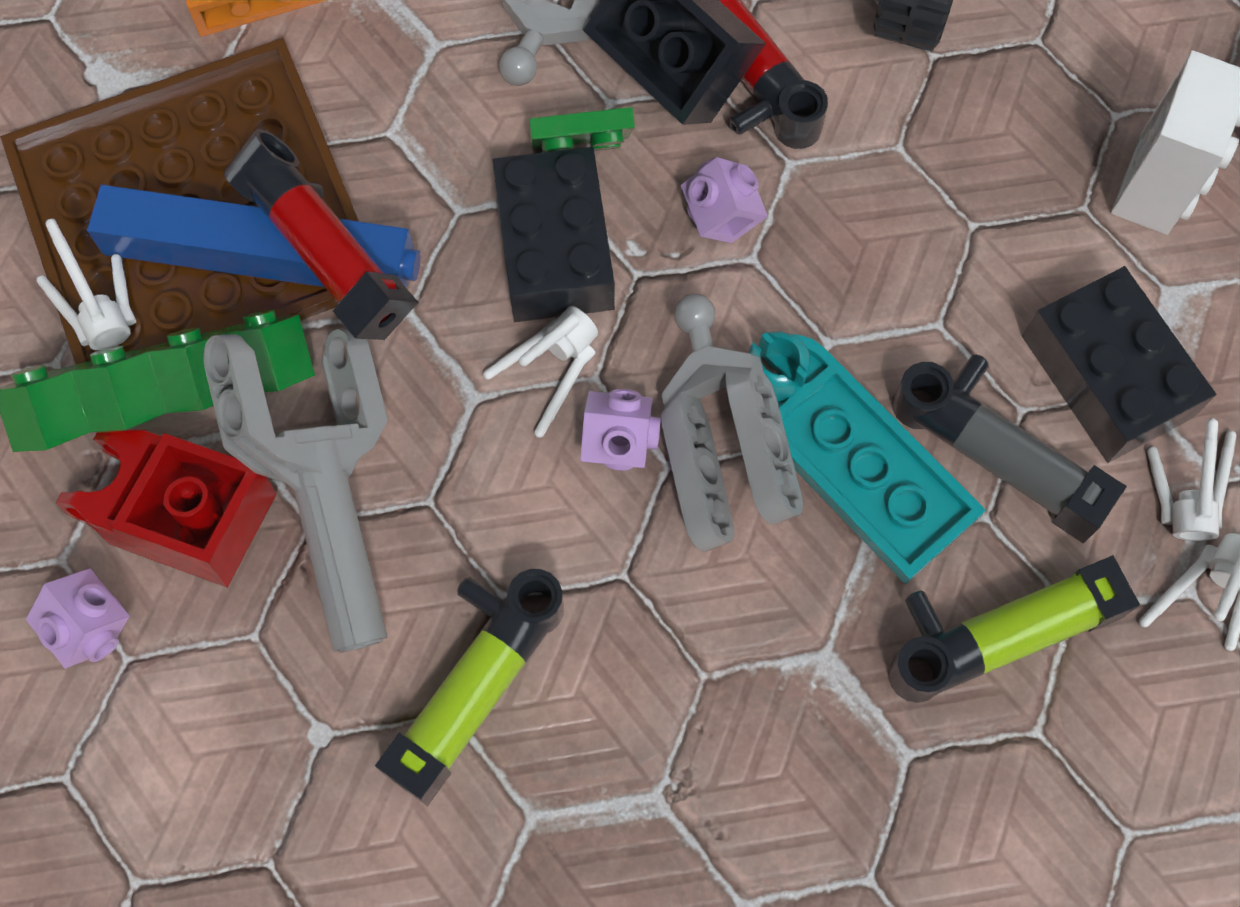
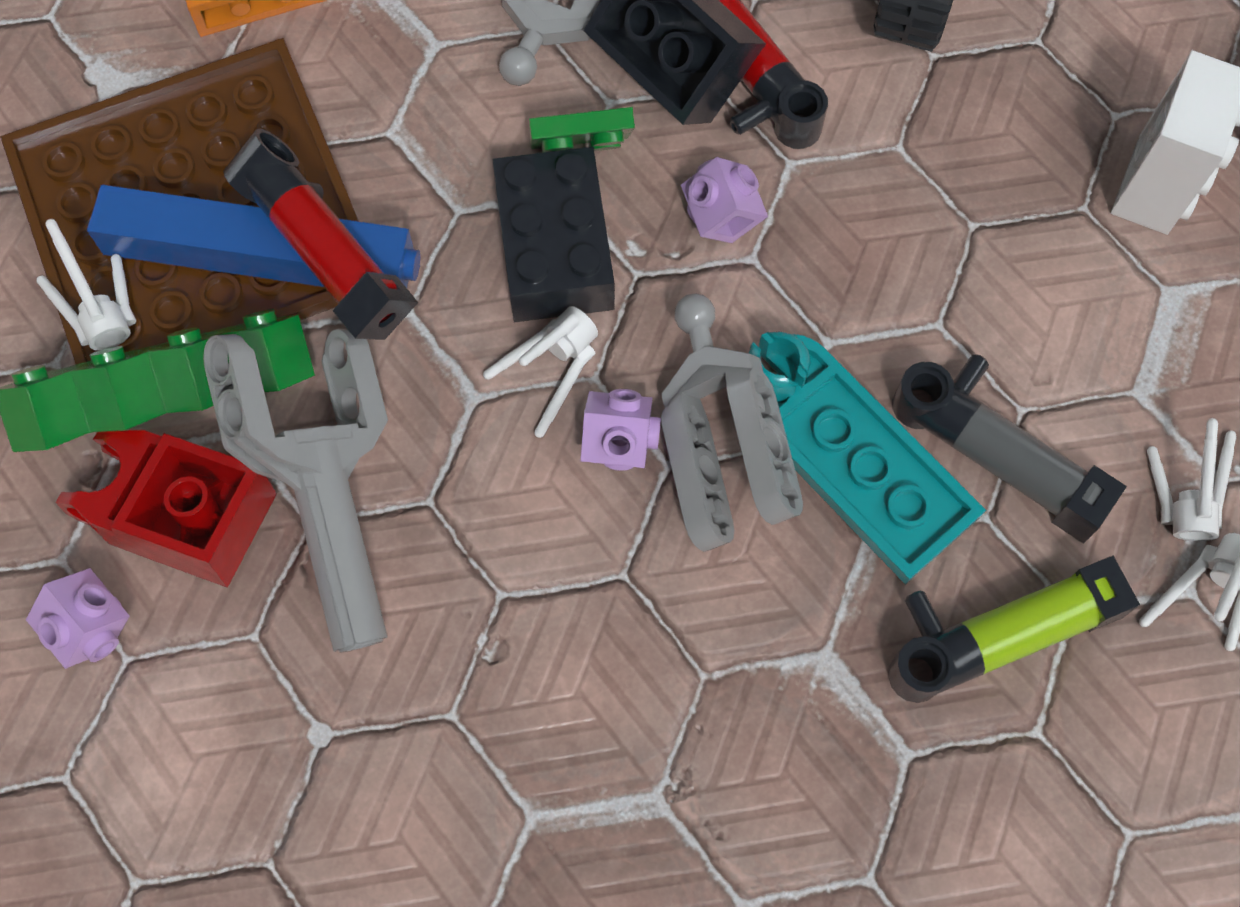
(447, 723): piece -> none
(1117, 364): black brick -> none

